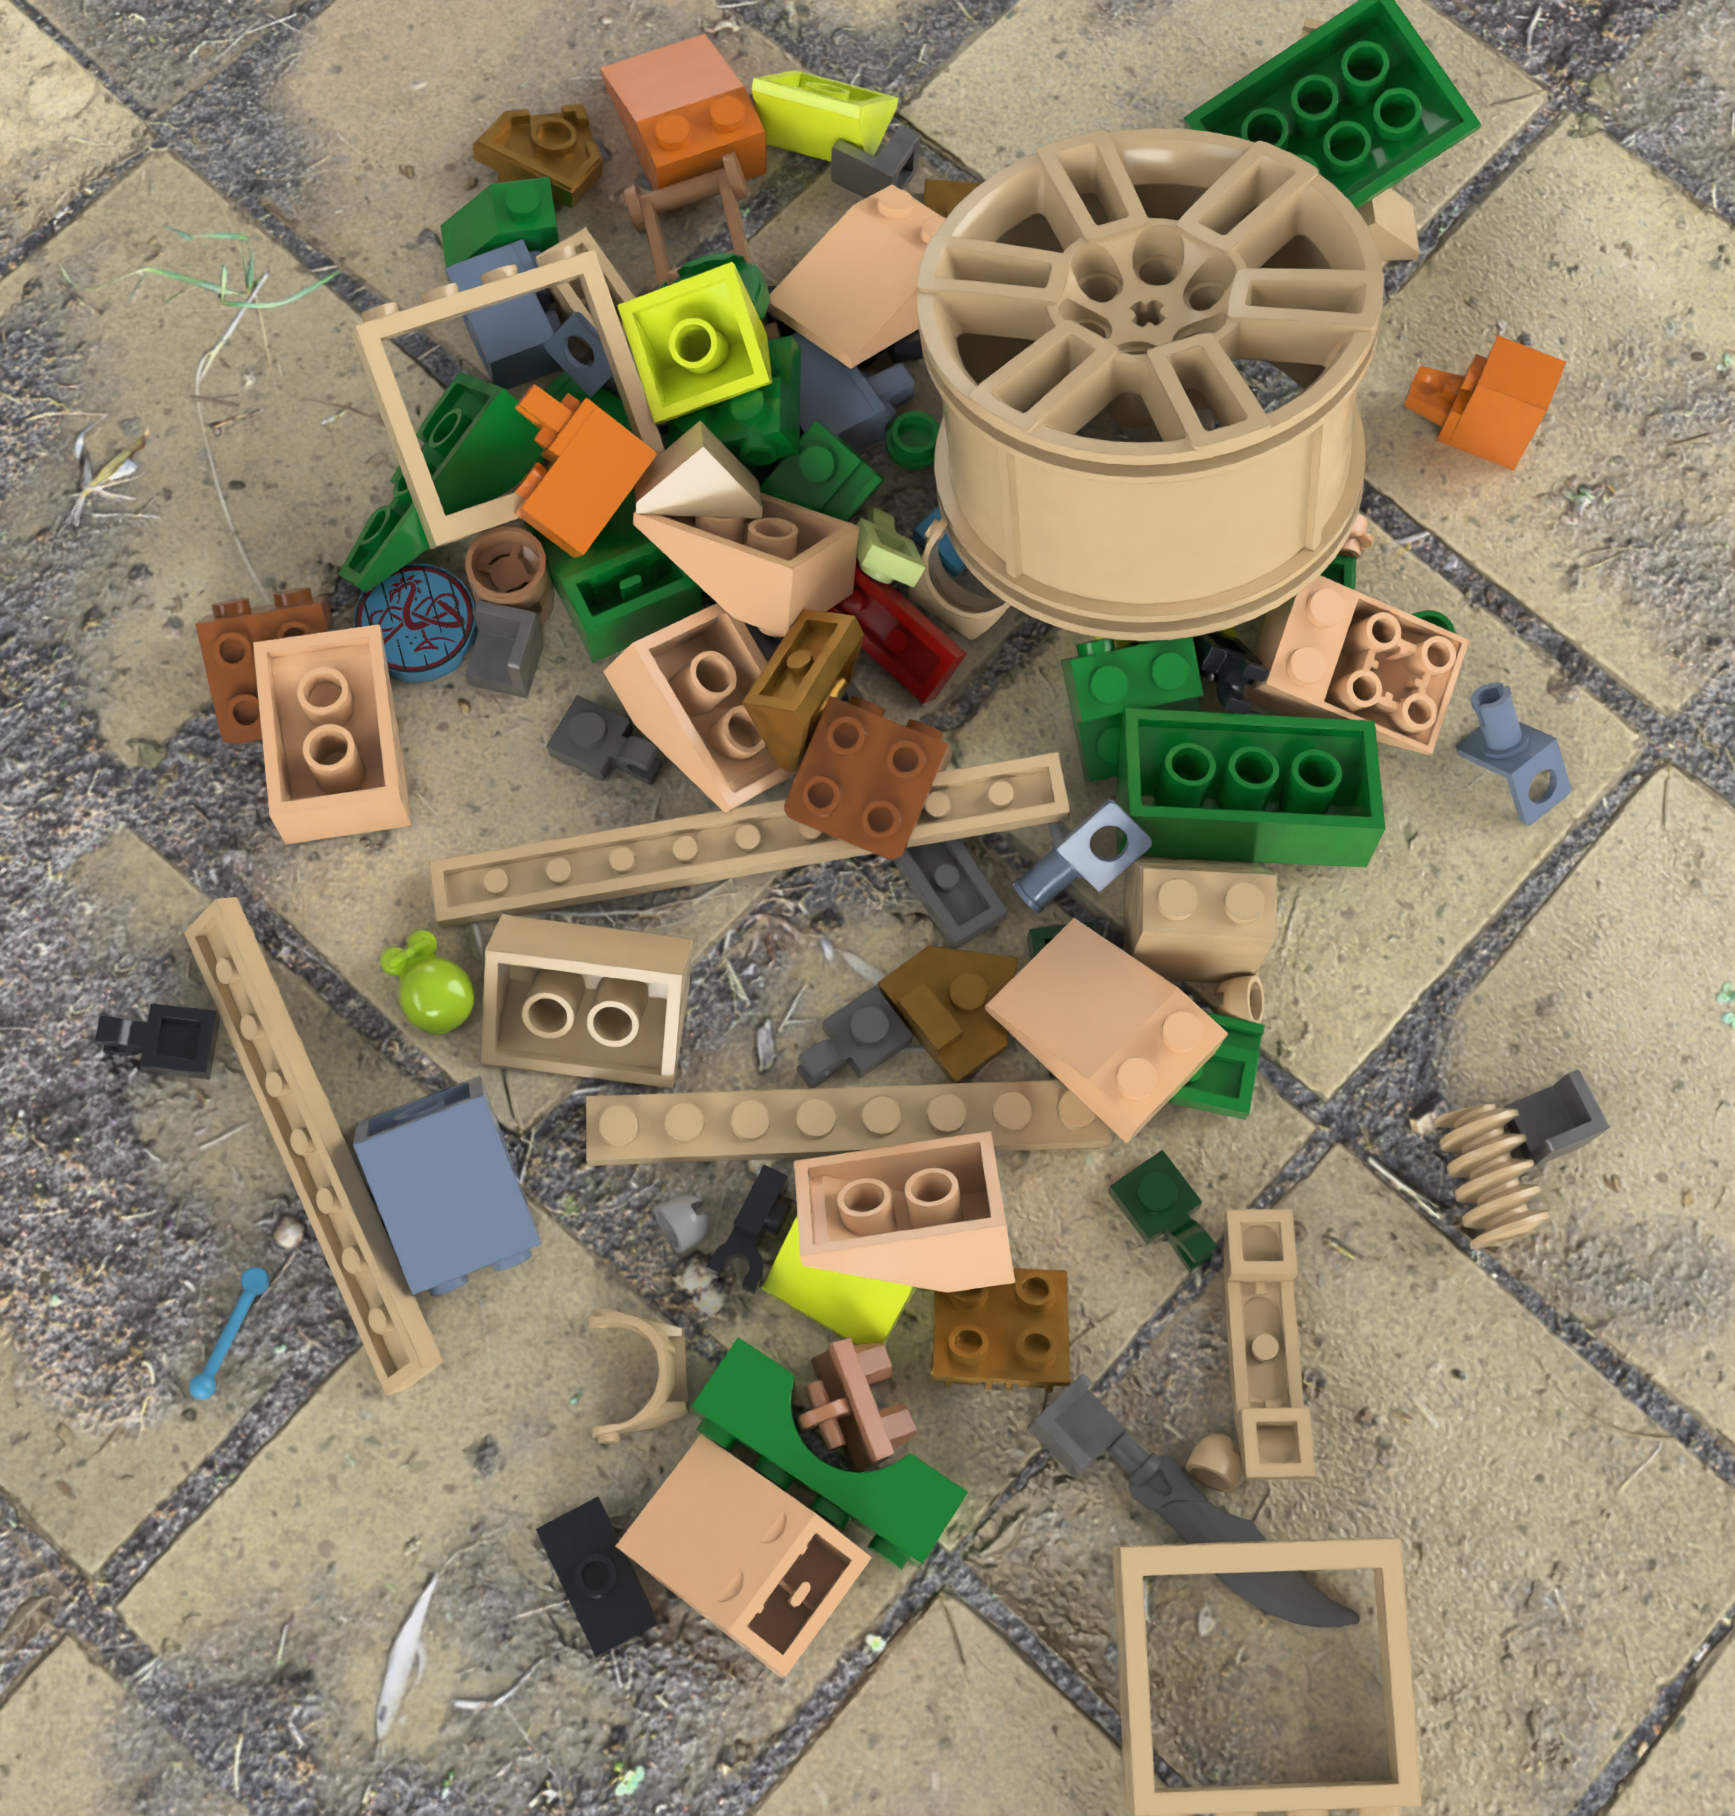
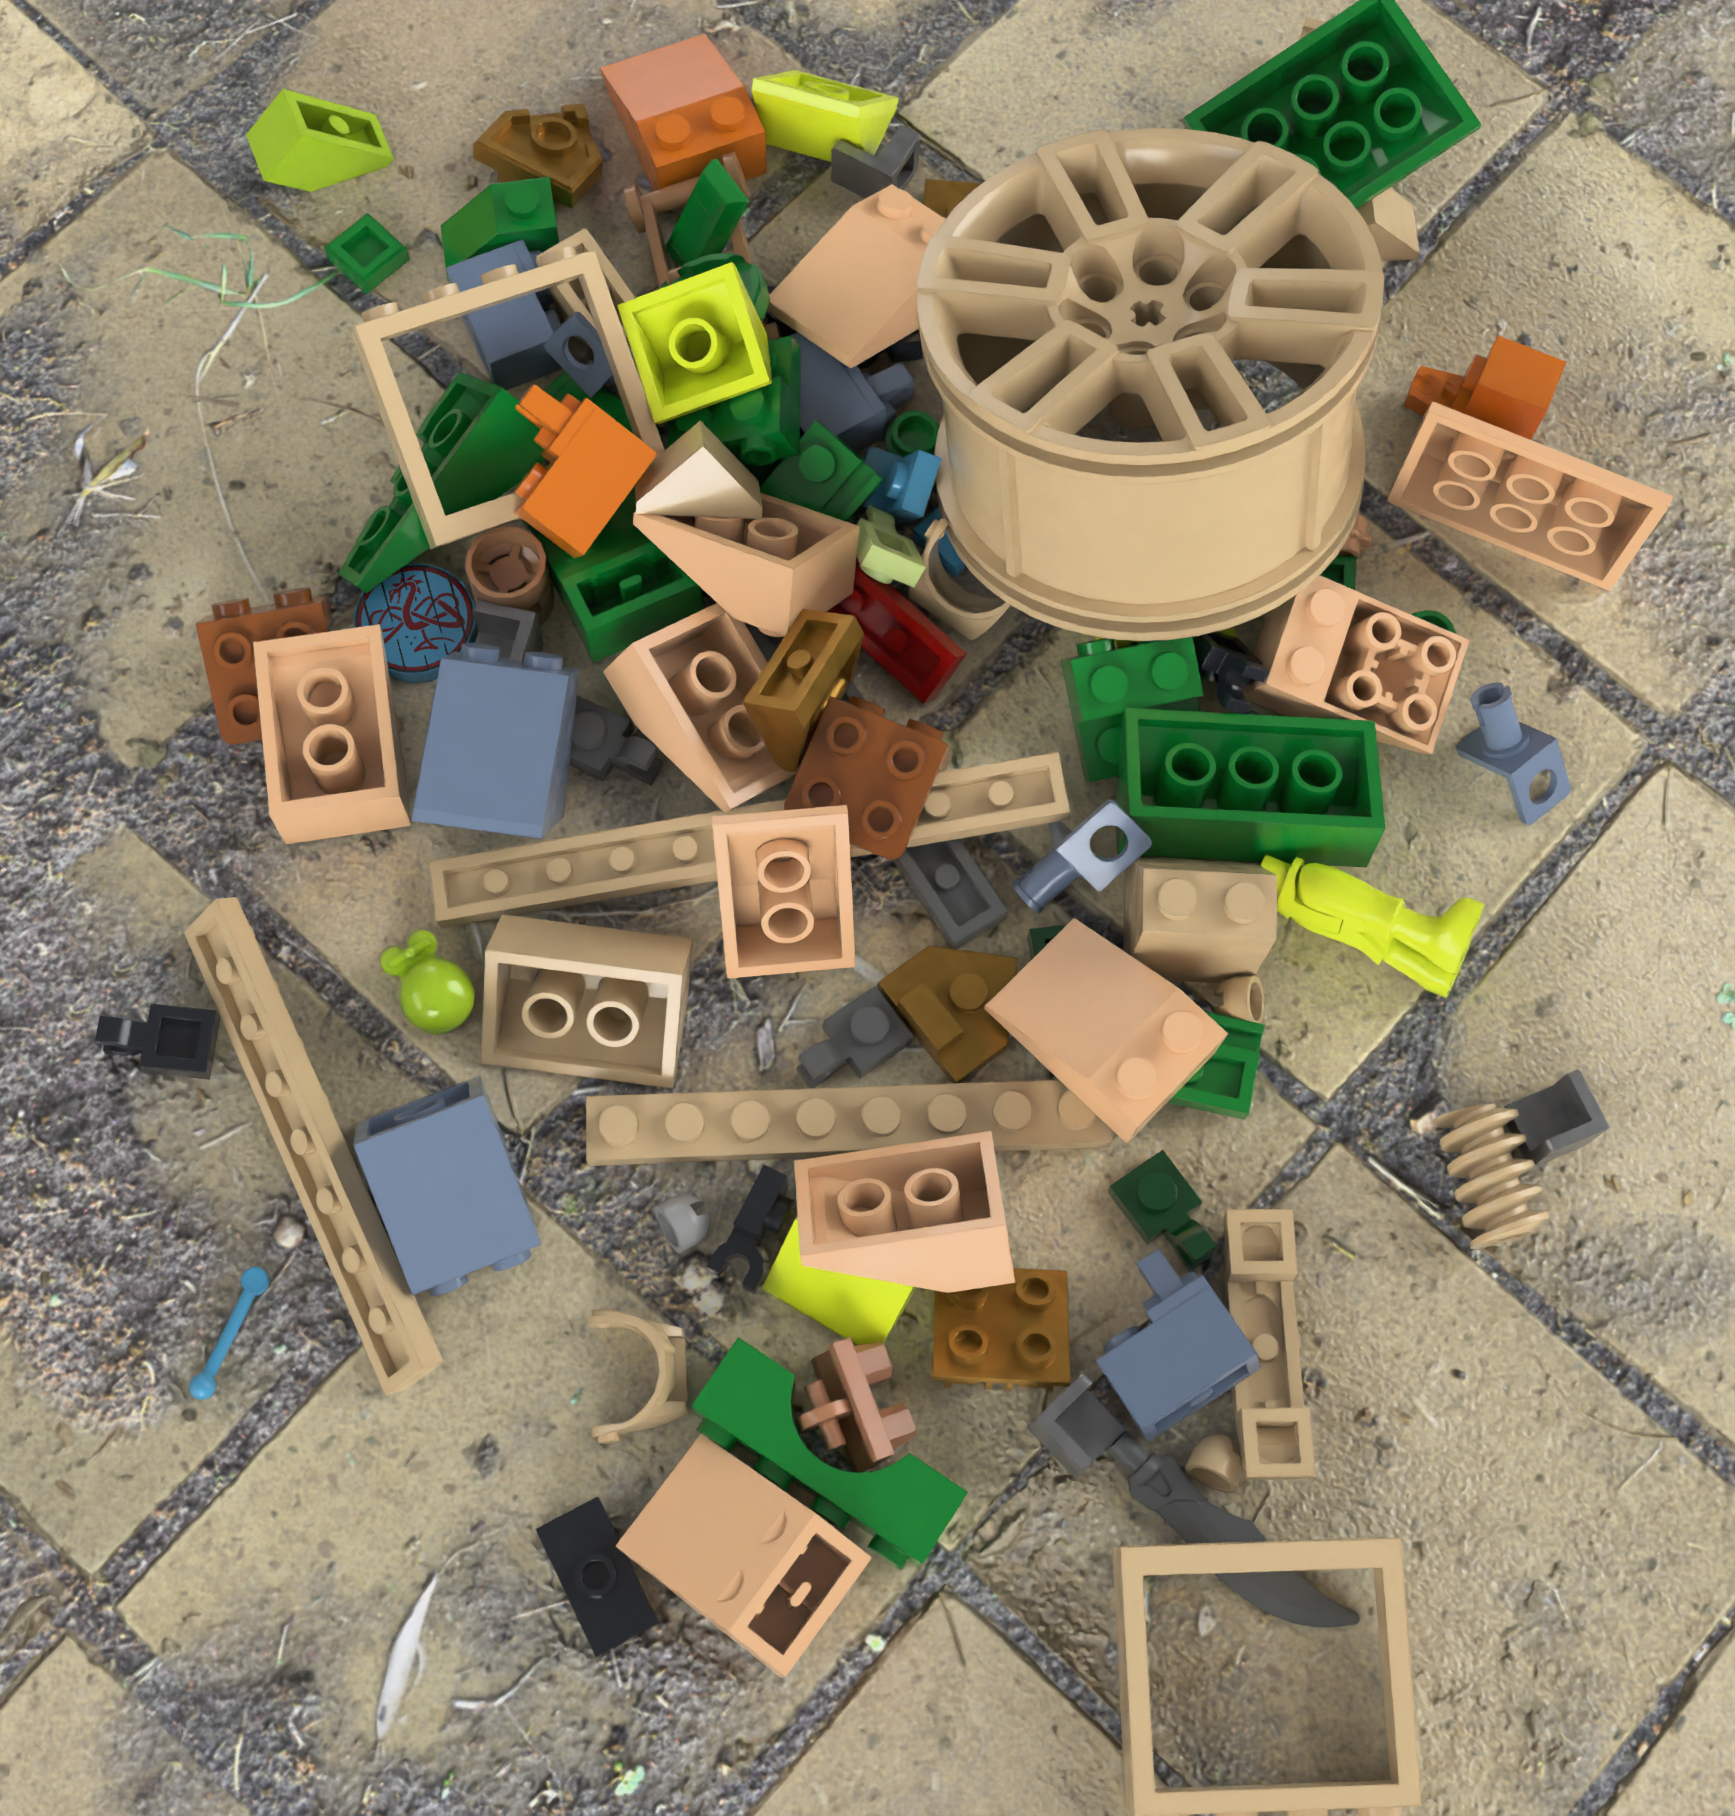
(316, 142): none -> lime slope
(367, 253): none -> green tile
(498, 742): none -> sand blue slope
(707, 216): none -> green tile
(785, 891): none -> light nougat slope
(906, 483): none -> dark azure bracket
(1182, 1357): none -> sand blue hinge
(1377, 923): none -> neon yellow piece
(1526, 496): none -> light nougat slope

